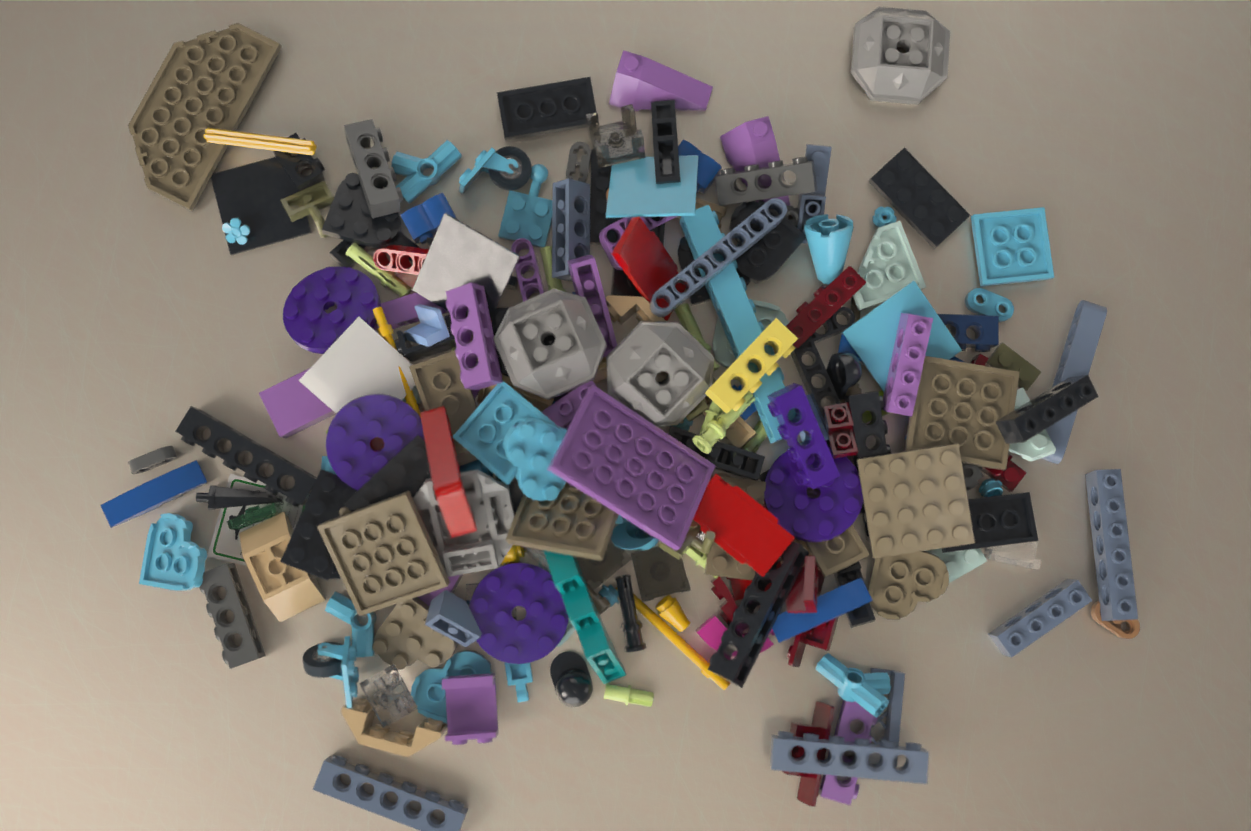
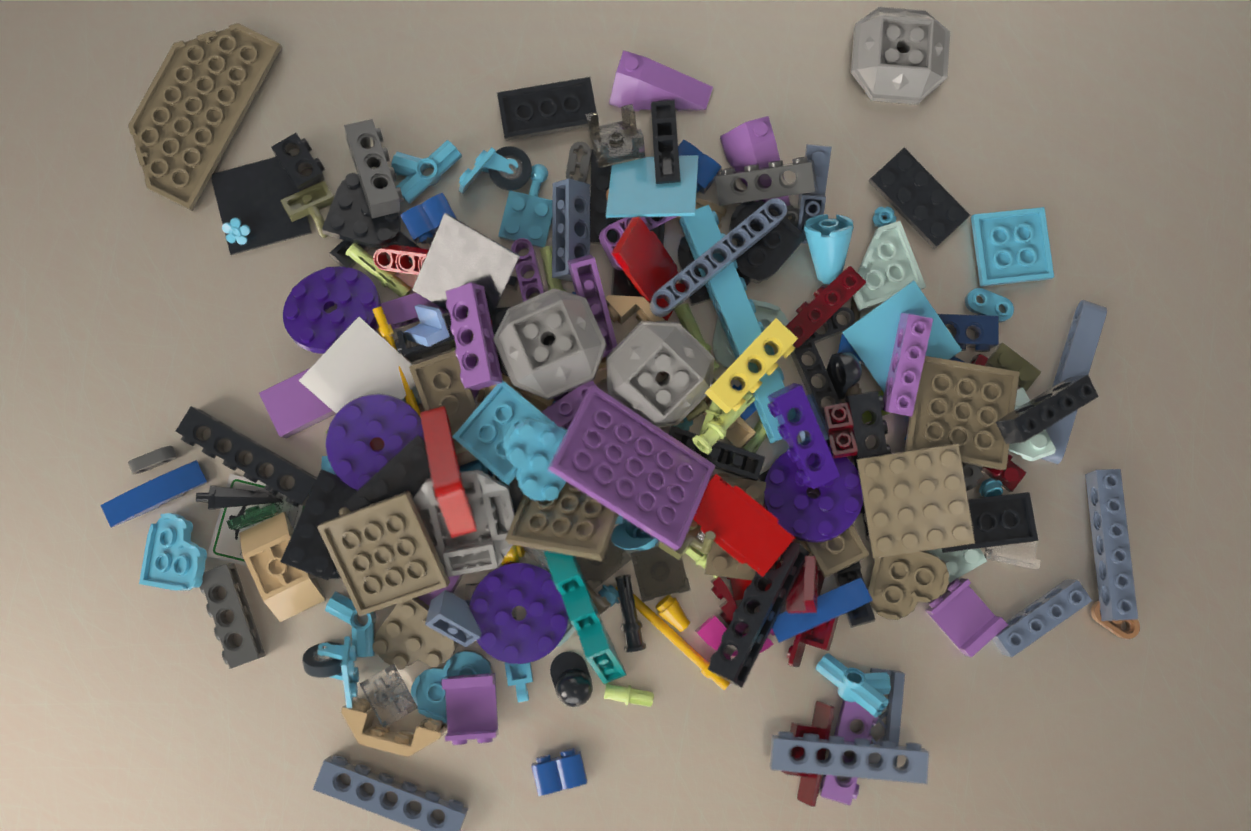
(260, 141): yellow axle -> none
(559, 772): none -> blue brick
(965, 617): none -> medium lavender panel

